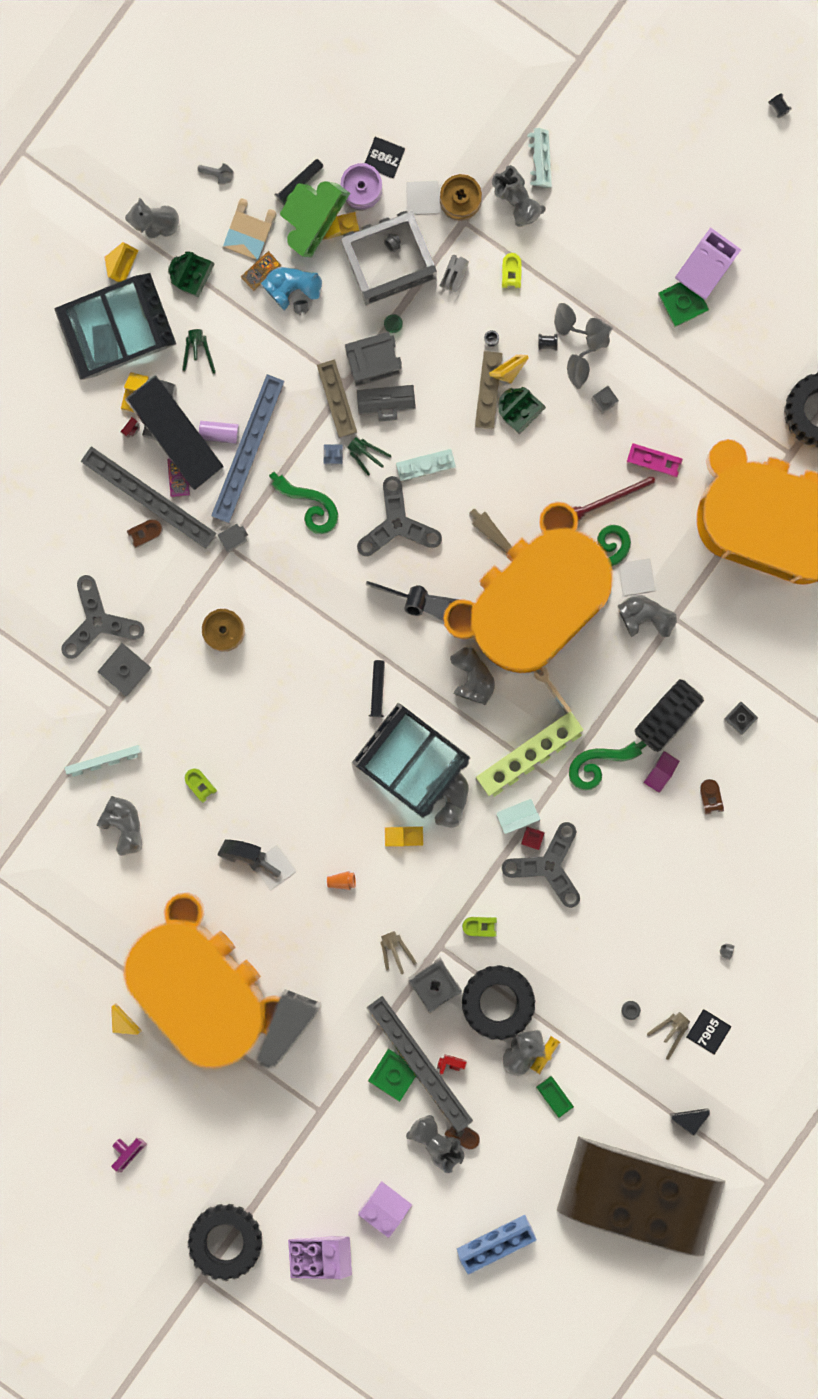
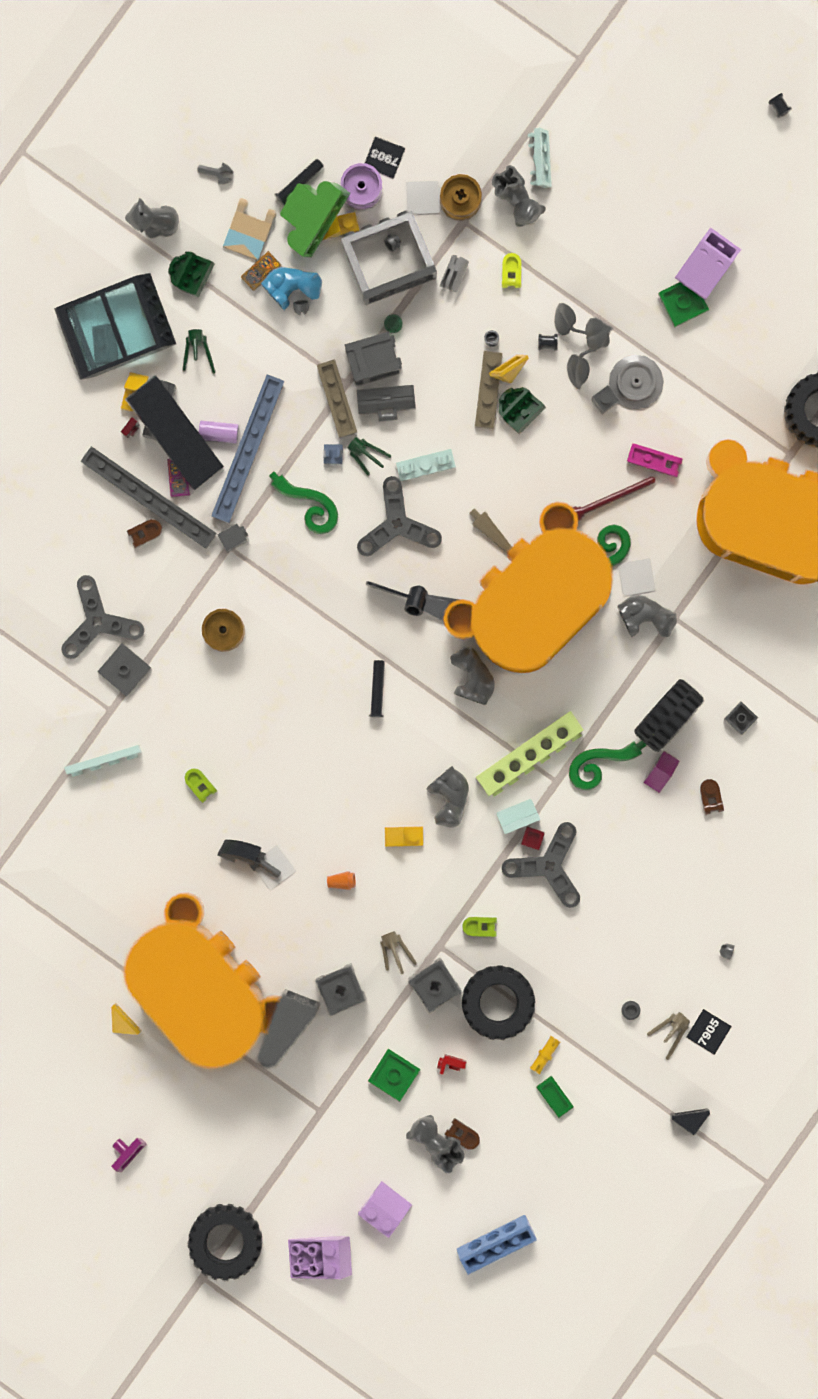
(120, 261): yellow slope -> none
(125, 817): dark grey animal -> none
(345, 978): none -> dark grey container
(411, 760): clear light blue window -> none
(419, 1064): dark grey plate -> none
(522, 1051): dark grey animal -> none
(545, 679): tan flag -> none
(639, 394): none -> light grey piece
(640, 1197): dark brown brick -> none

